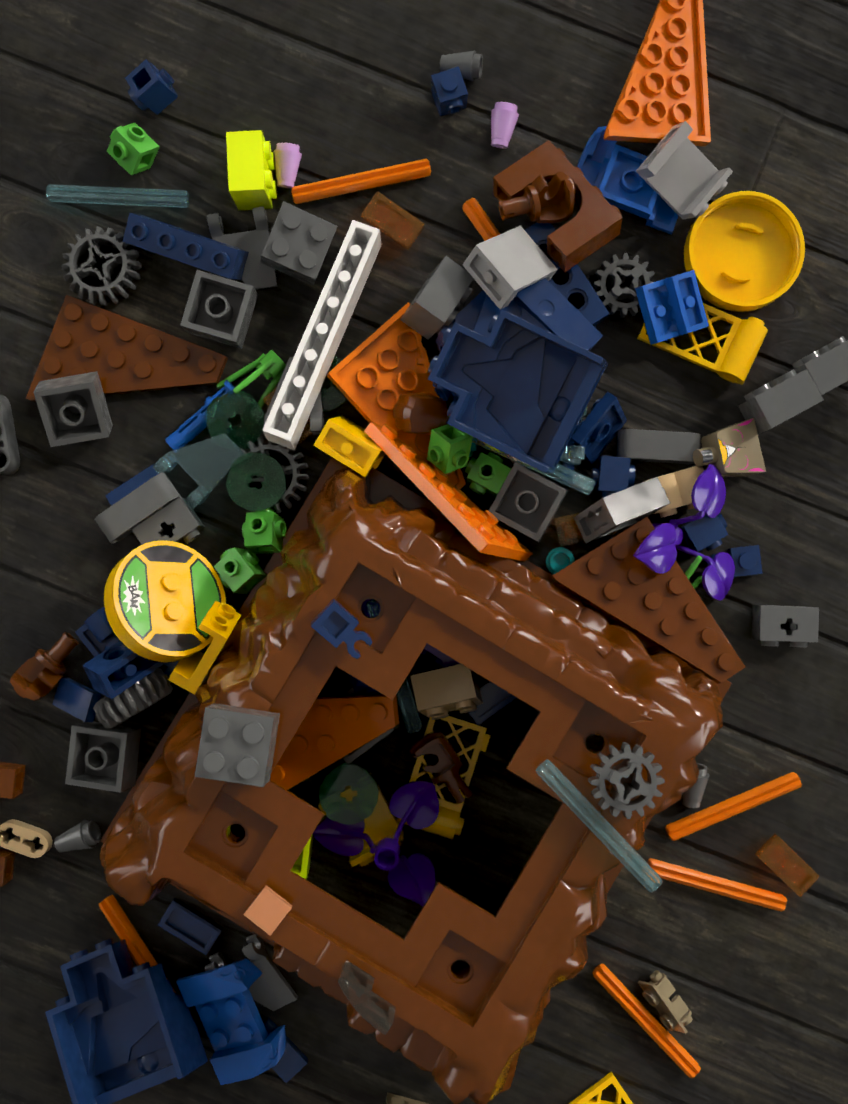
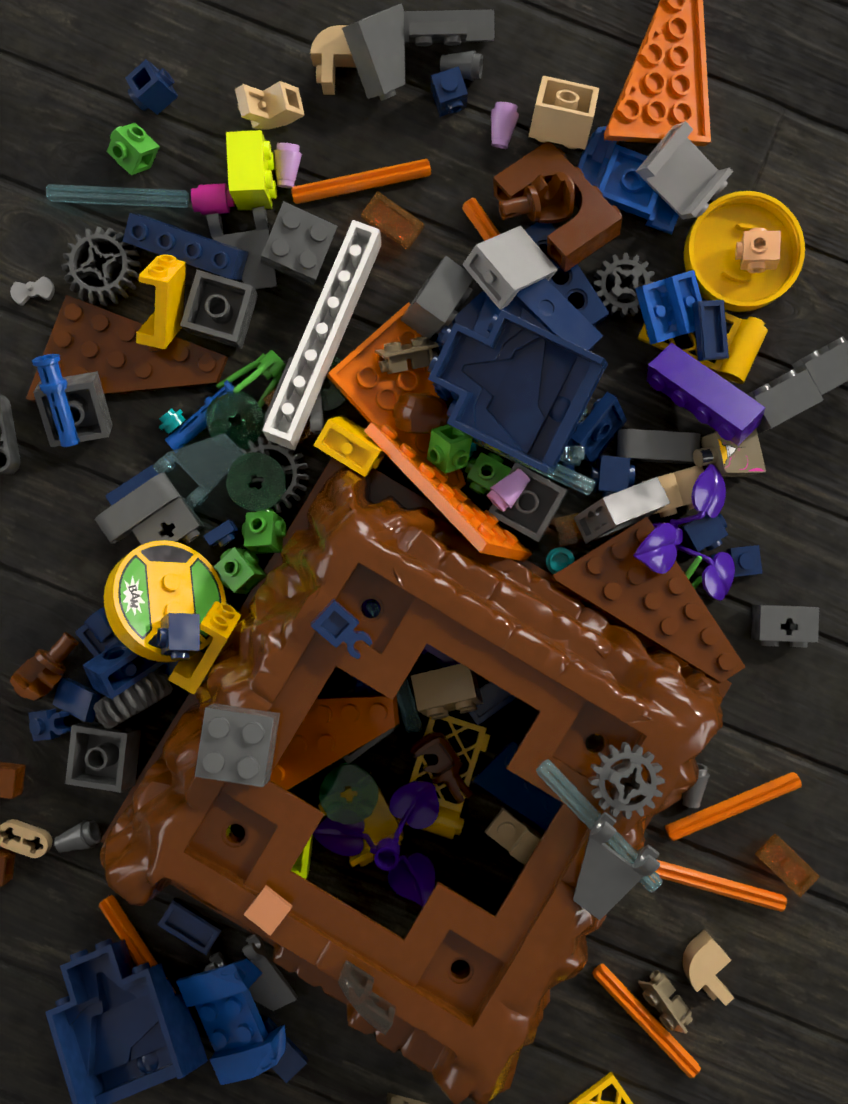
(23, 292): none -> light grey piece
(47, 724): none -> dark blue plate
(54, 387): none -> blue pin
(169, 280): none -> yellow panel
(171, 420): none -> teal plate
(179, 635): none -> dark blue brick
(212, 199): none -> dark pink brick
(222, 534): none -> dark blue plate
(270, 108): none -> tan brick
(327, 53): none -> tan brick
(379, 51): none -> dark grey slope
(396, 355): none -> dark tan hinge
(448, 27): none -> dark grey bracket
(508, 490): none -> lavender cone
(514, 835): none -> tan brick
(516, 791): none -> dark blue wing
(563, 112): none -> tan brick
(606, 874): none -> dark grey flag
(702, 962): none -> tan brick
(705, 394): none -> dark purple brick
(710, 330): none -> dark blue tile
(758, 250): none -> light nougat brick

